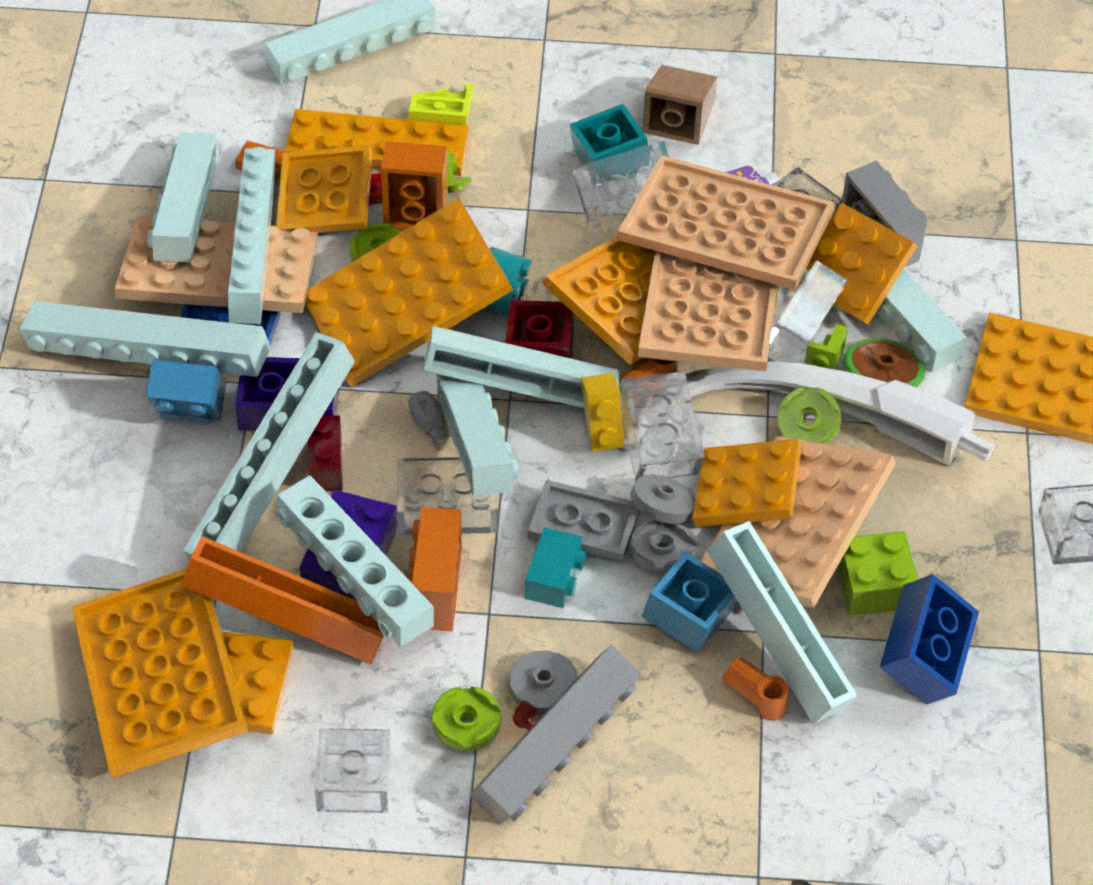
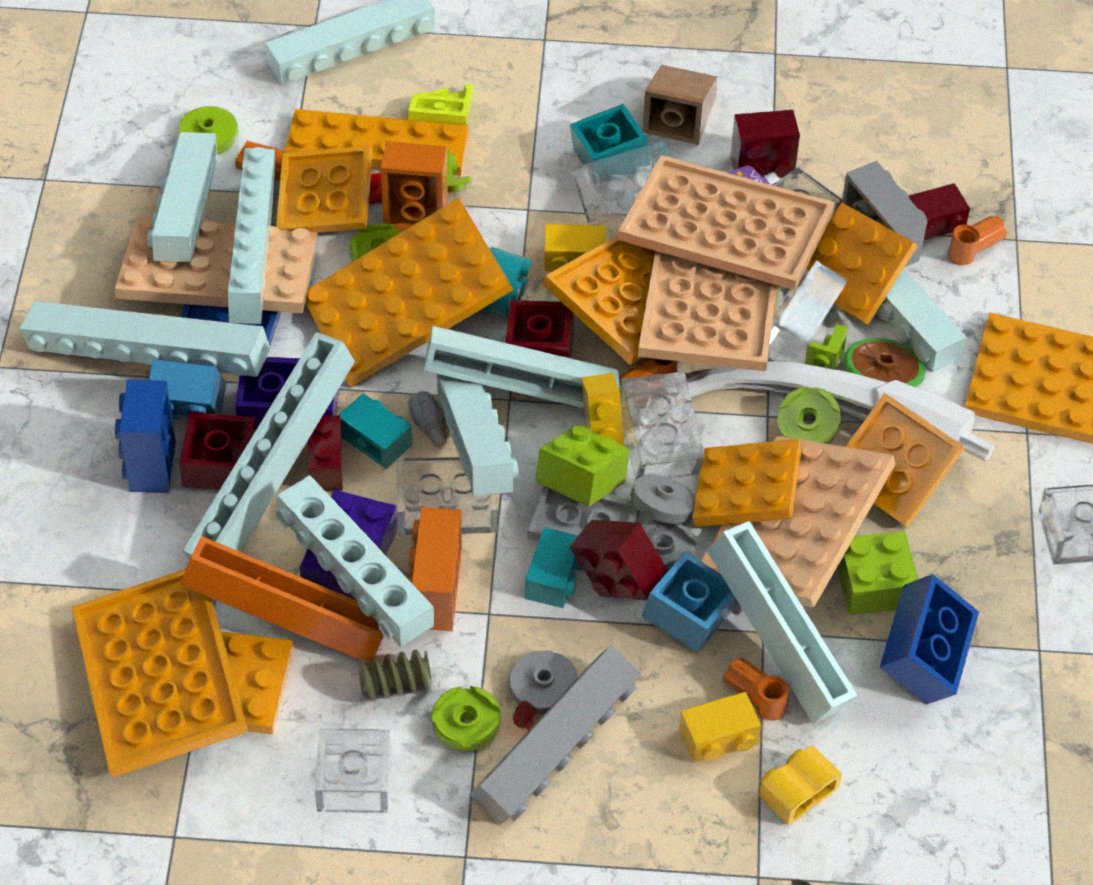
(146, 436): none -> blue brick
(212, 120): none -> lime plate
(213, 448): none -> dark red brick
(375, 430): none -> teal brick
(394, 674): none -> olive piece
(569, 242): none -> yellow brick
(582, 465): none -> lime brick
(618, 559): none -> dark red brick
(720, 727): none -> yellow brick
(766, 142): none -> dark red brick
(799, 784): none -> yellow brick
(920, 454): none -> light orange plate
(943, 208): none -> dark red brick
(974, 238): none -> orange piece

